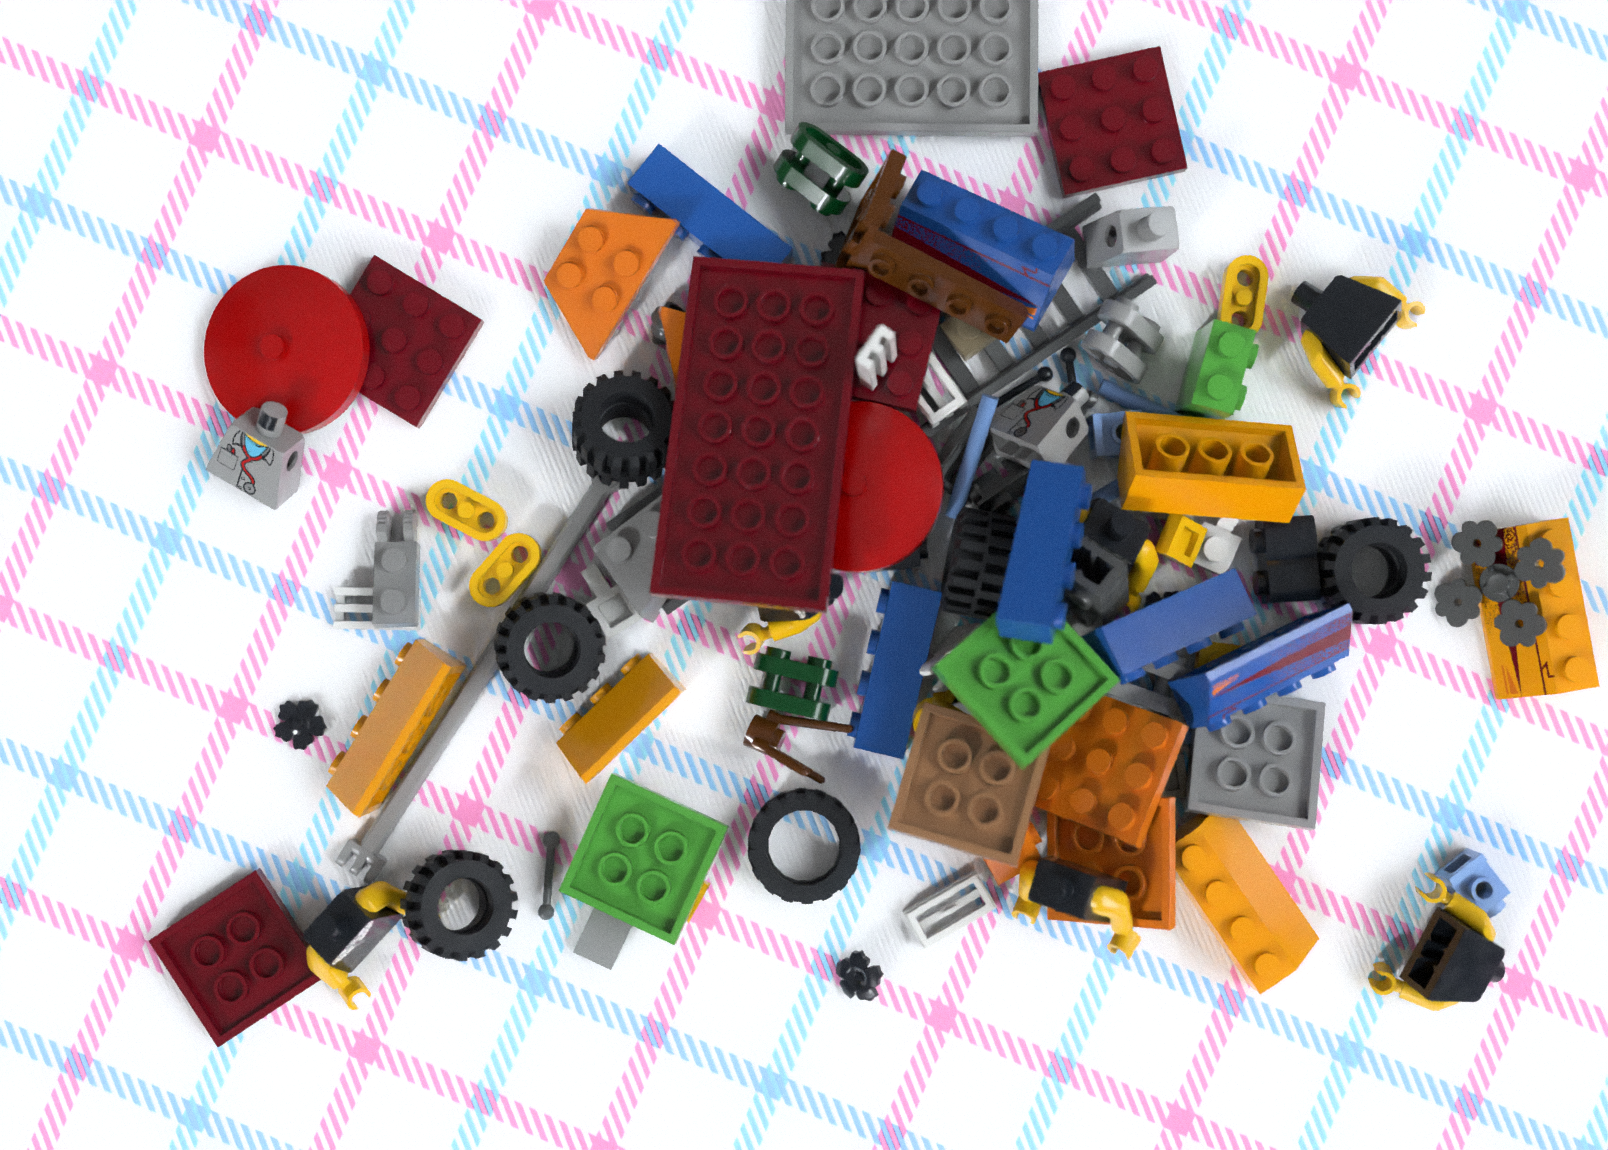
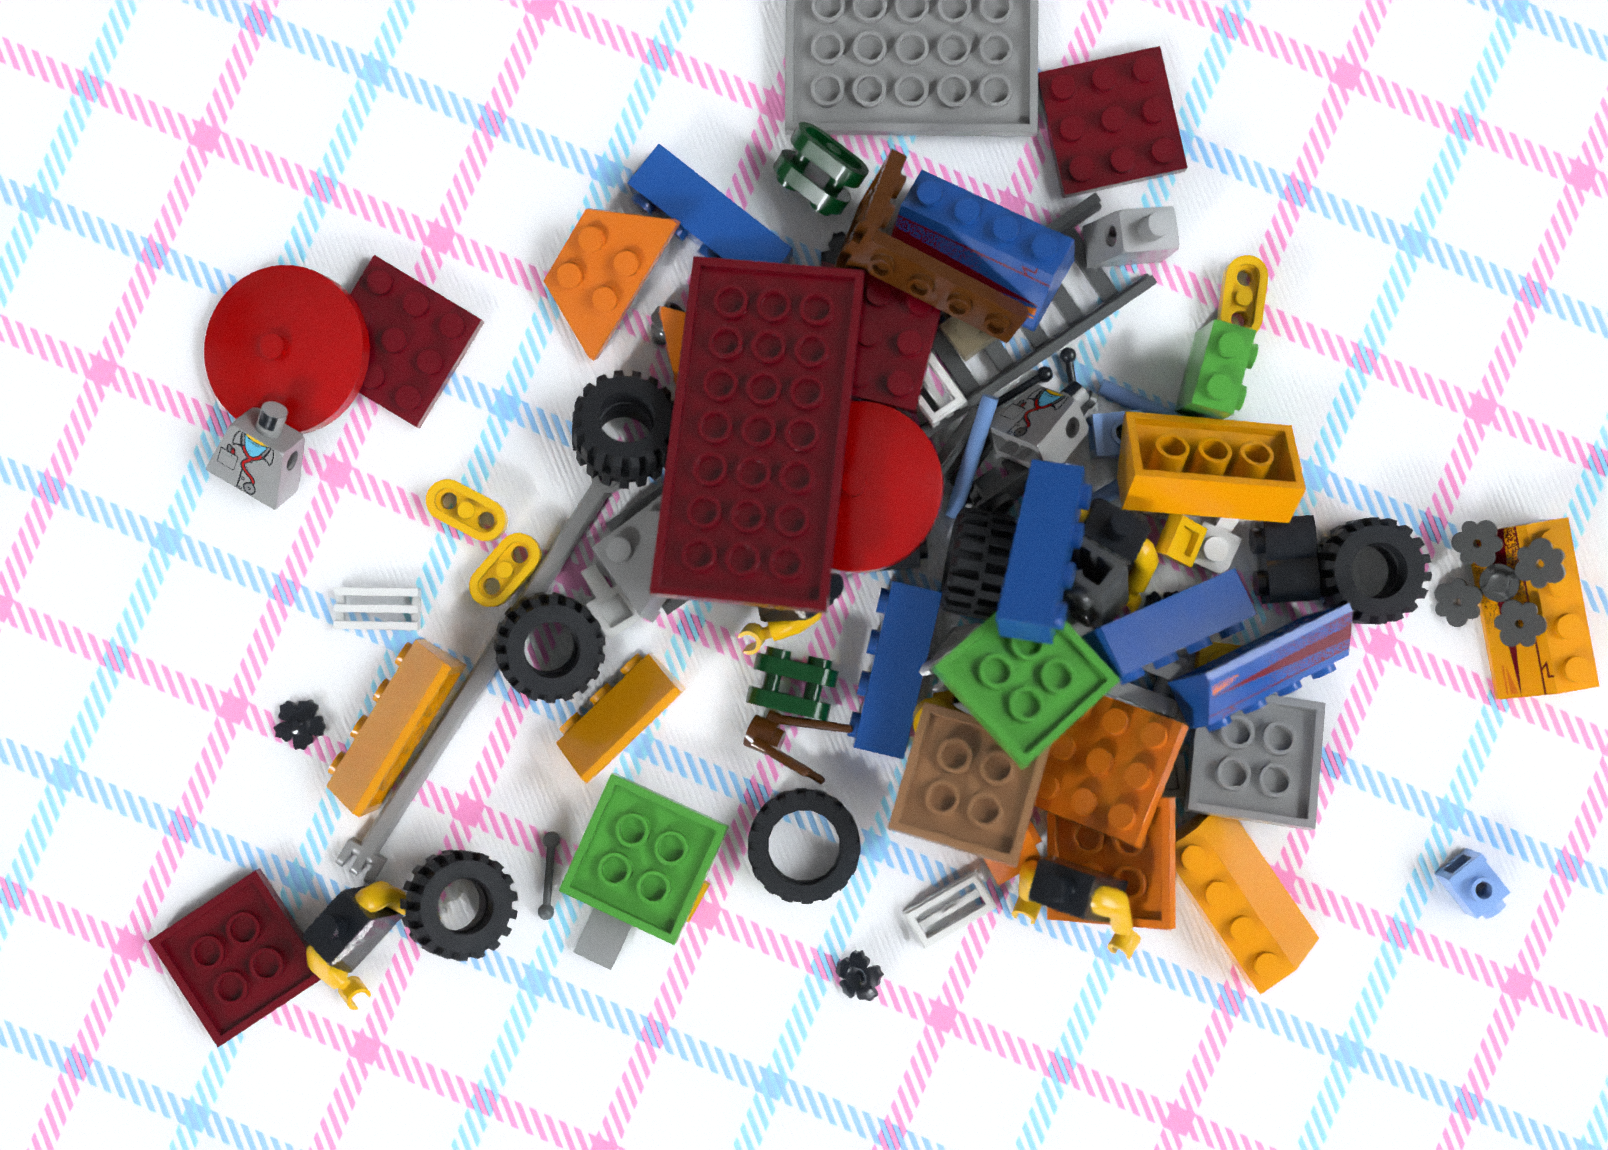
(396, 574): light grey hinge -> none
(879, 348): white tile -> none
(1138, 331): light grey brick -> none
(1347, 326): black torso -> none
(1452, 957): black torso -> none

